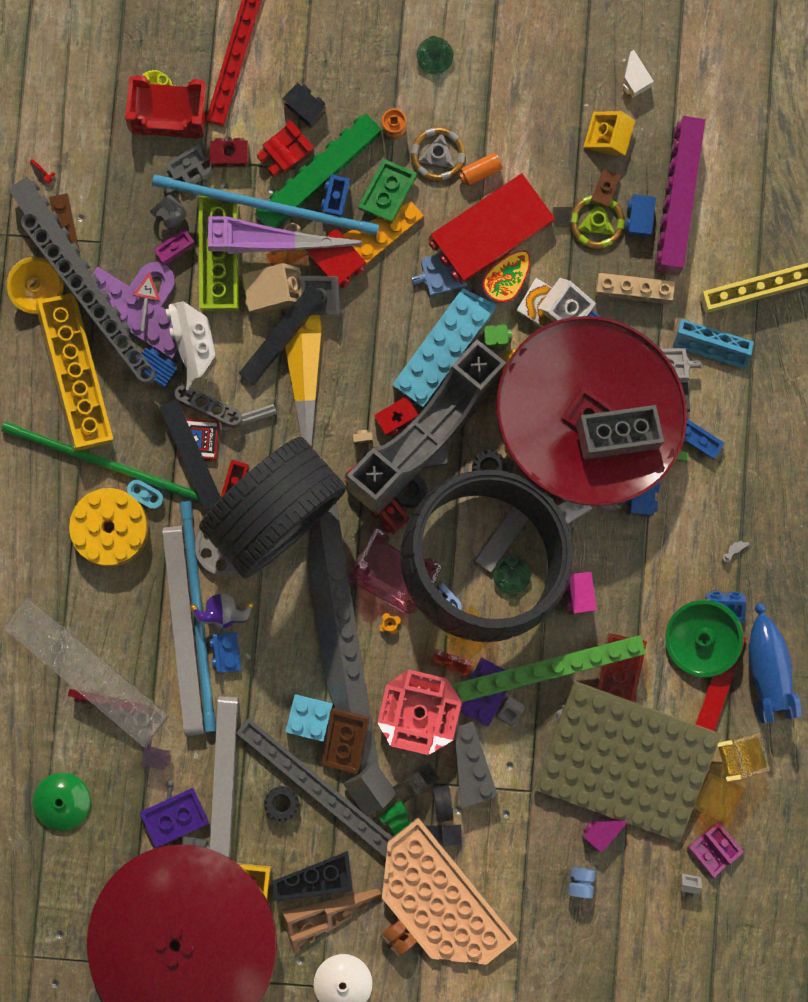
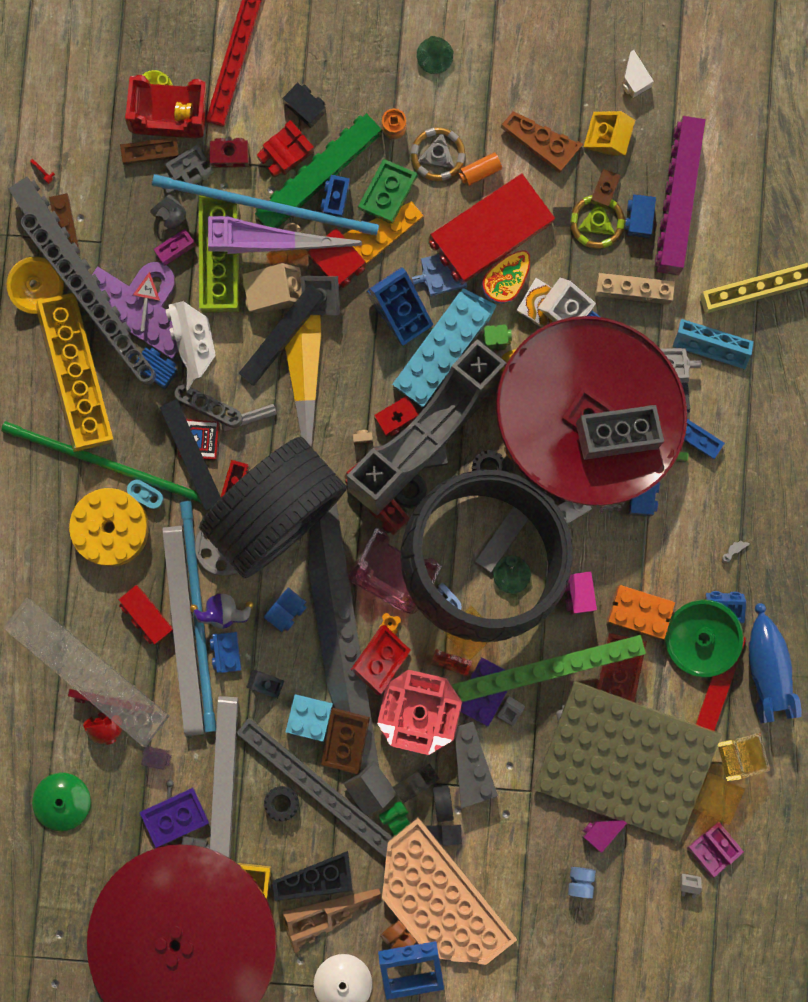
(102, 729): none -> red cylinder
(145, 615): none -> red brick
(149, 150): none -> reddish brown plate
(183, 111): none -> yellow wheel
(265, 683): none -> black slope
(285, 610): none -> blue brick
(380, 659): none -> red plate
(400, 306): none -> blue brick
(411, 984): none -> blue window
(546, 144): none -> dark orange wing
(640, 612): none -> orange piece

